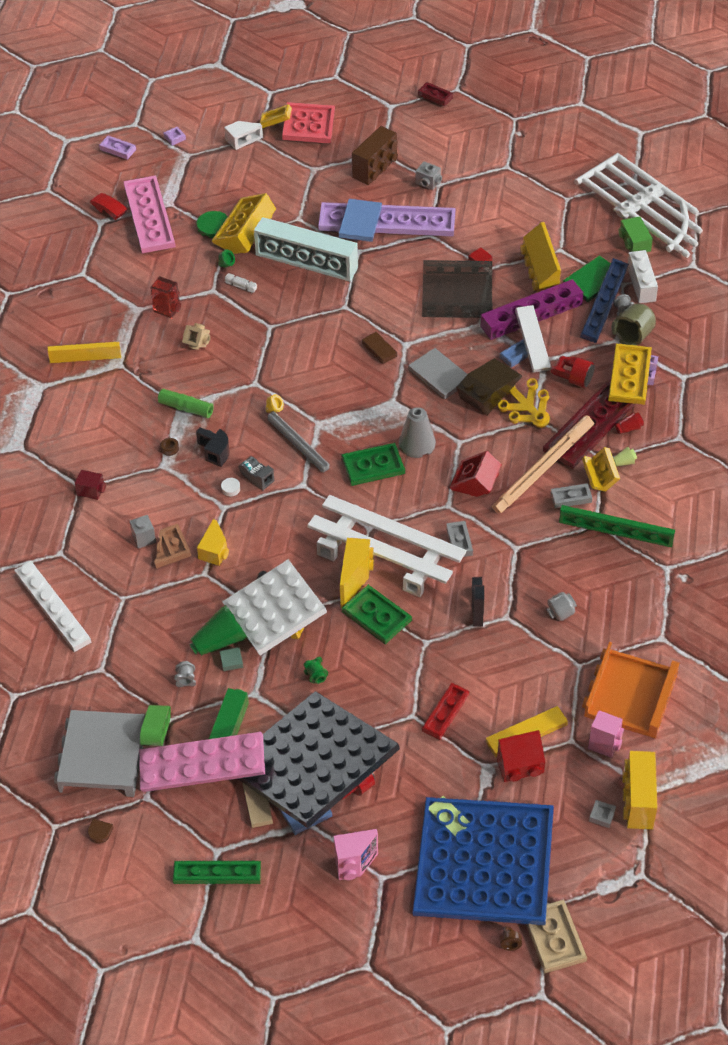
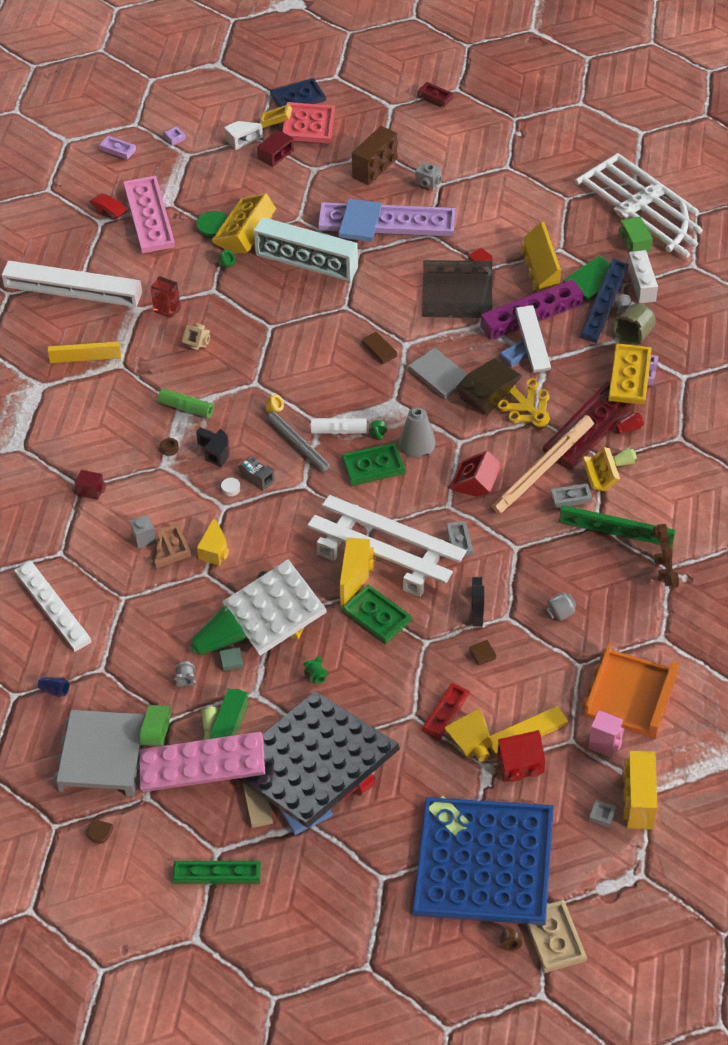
(54, 685): none -> clear blue cone
(72, 283): none -> white brick
(209, 717): none -> yellowish green cone
(240, 282): white axle -> none
(275, 148): none -> dark red brick
(300, 92): none -> dark blue tile
(339, 425): none -> white axle
(355, 853): bright pink slope -> none
(378, 428): none -> green tile
(471, 735): none -> yellow torso
(482, 652): none -> reddish brown tile
(581, 371): red piece -> none
(665, 558): none -> reddish brown plant

